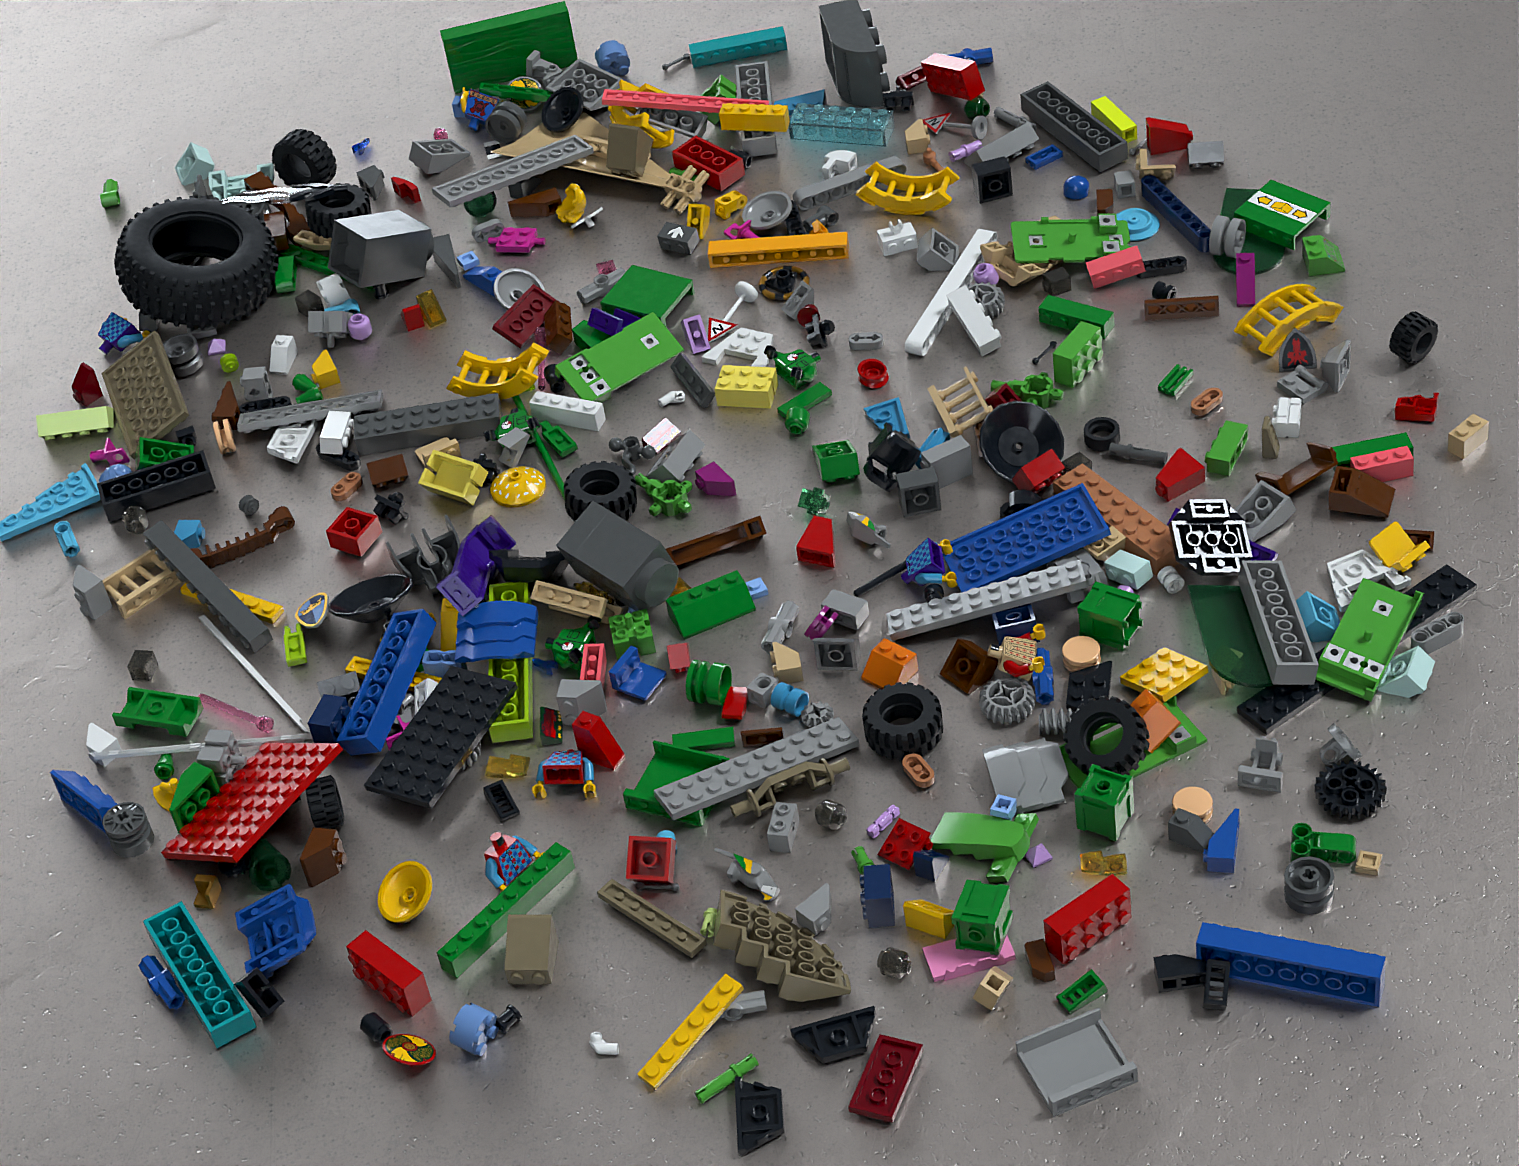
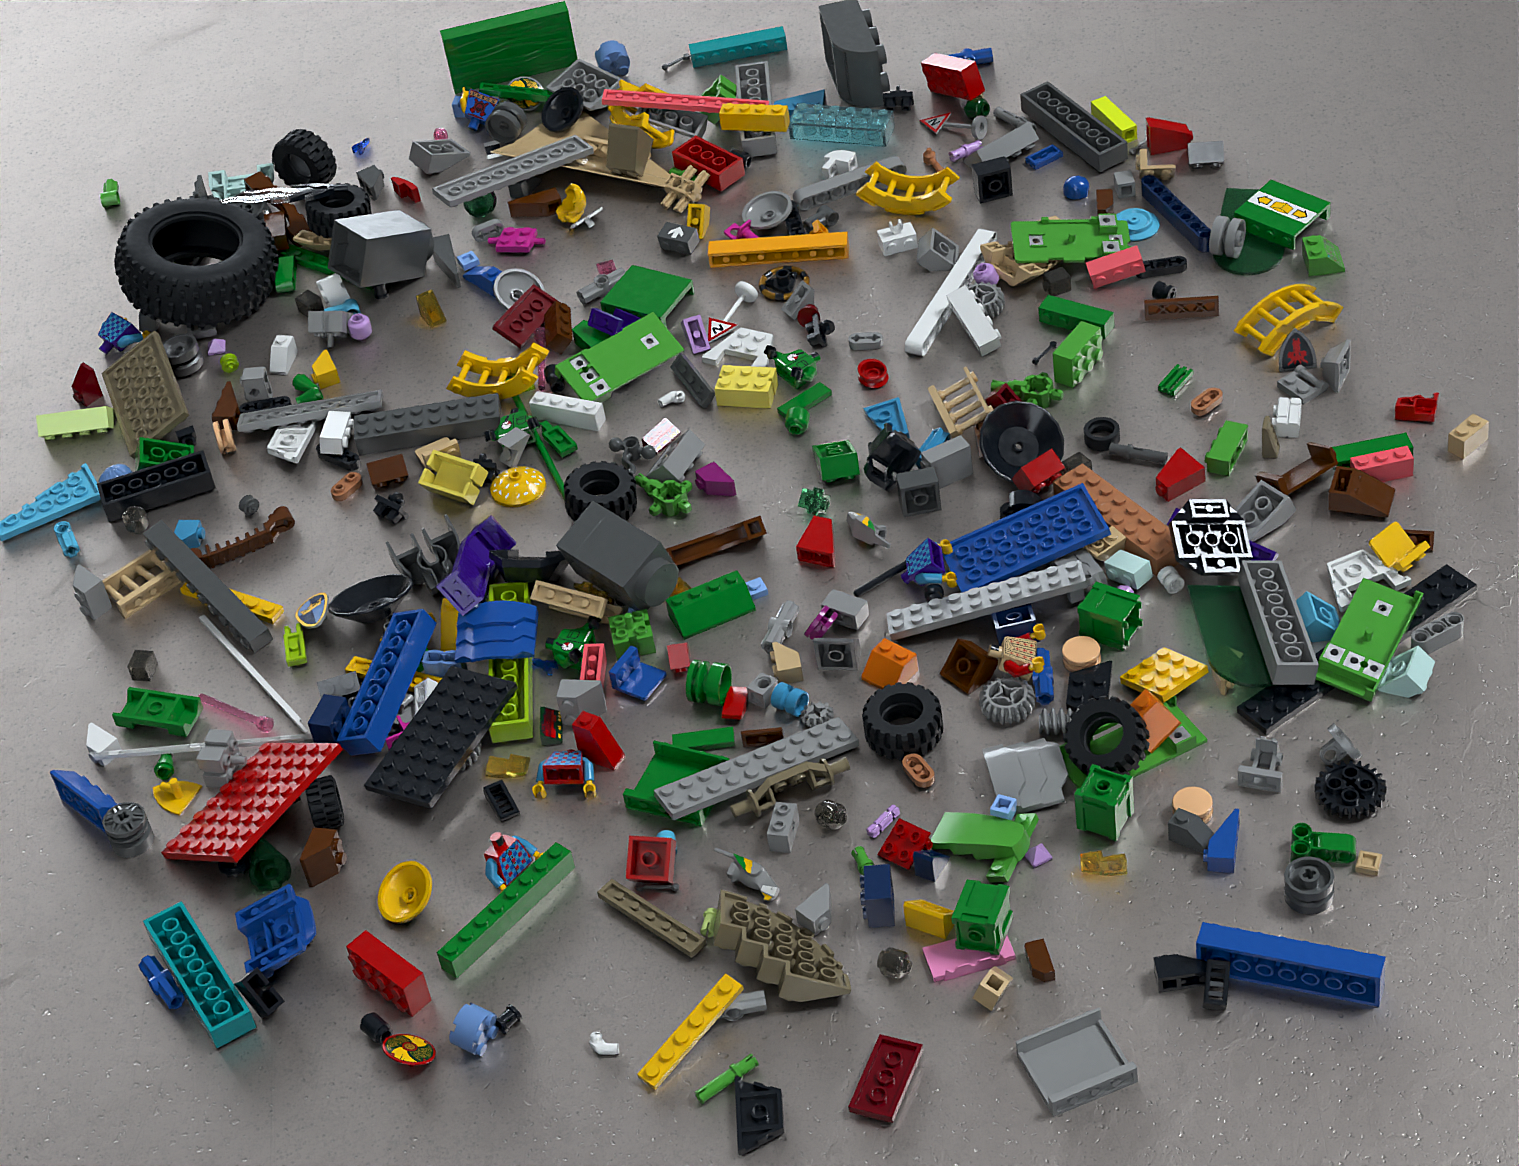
(109, 453): dark pink bracket -> none
(193, 791): green slope -> none
(194, 162): light aqua slope -> none
(208, 891): pearl gold panel -> none
(354, 531): red brick -> none
(412, 317): red slope -> none
(530, 949): dark tan slope -> none
(542, 69): light grey tile -> none
(729, 203): yellow leg -> none
(838, 1035): black wing -> none
(911, 78): dark red slope -> none
(917, 138): tan slope -> none
(1087, 919): red brick -> none
(1093, 993): green slope -> none
(1245, 279): magenta slope -> none
(1413, 337): black tyre -> none

